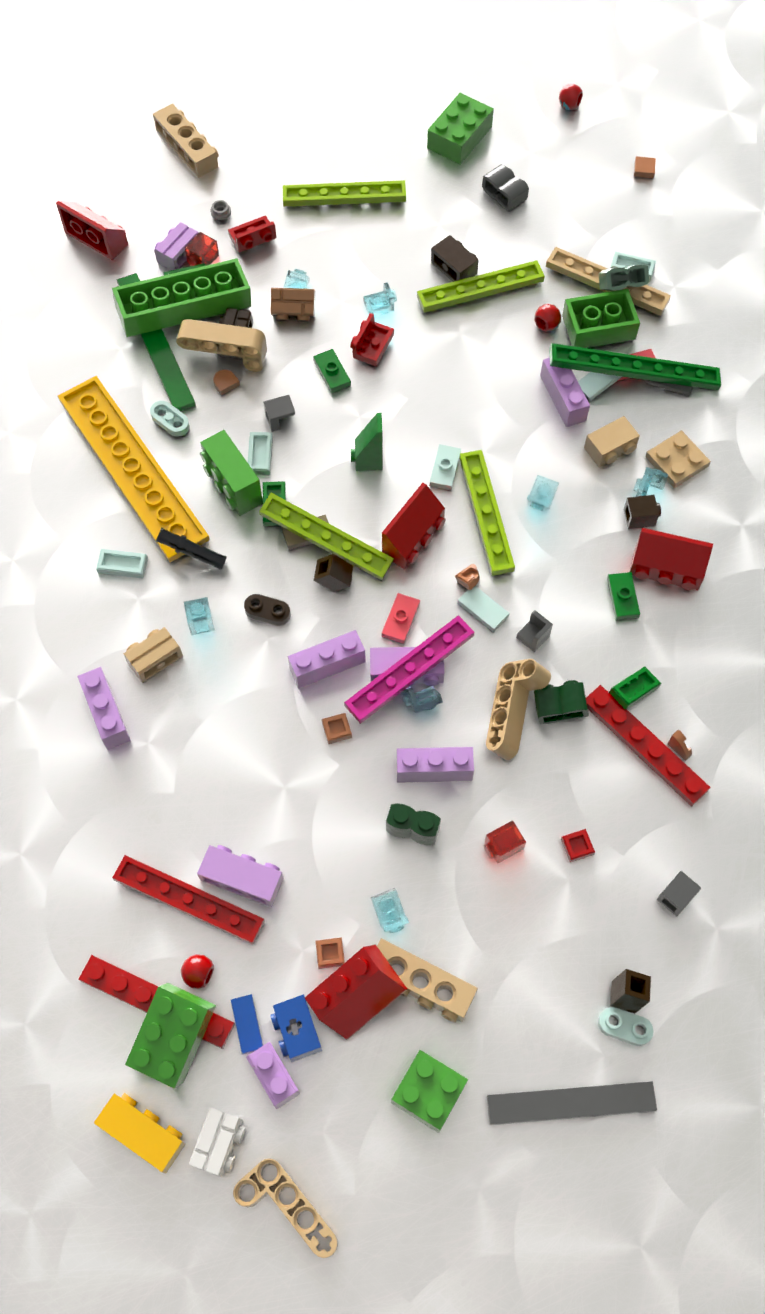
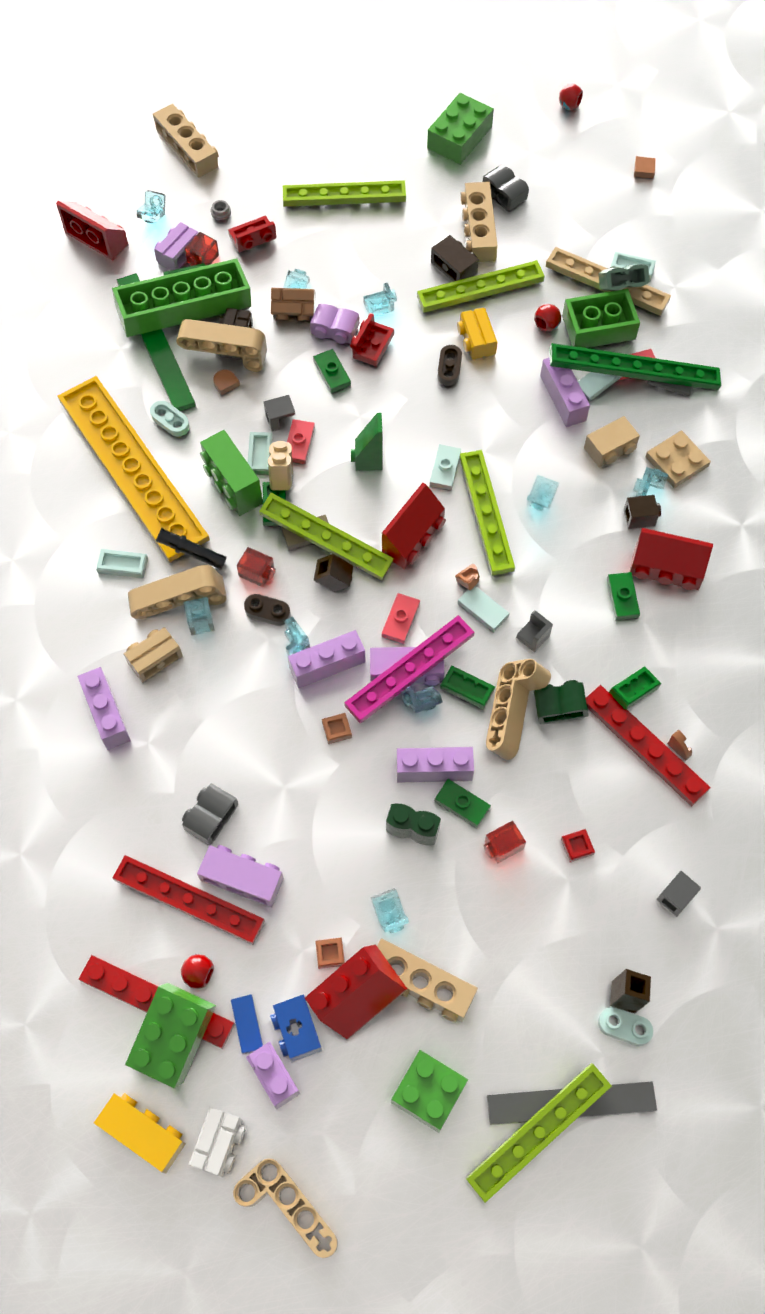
(153, 207): none -> clear light blue bracket
(175, 590): none -> tan beam
(209, 813): none -> dark grey brick
(256, 567): none -> clear red brick
(280, 466): none -> tan brick
(296, 636): none -> clear light blue bracket
(300, 439): none -> coral plate
(334, 323): none -> lavender brick
(449, 367): none -> dark brown plate
(462, 803): none -> green plate
(467, 687): none -> green plate
(477, 333): none -> yellow brick
(480, 221): none -> tan brick
(538, 1132): none -> lime plate

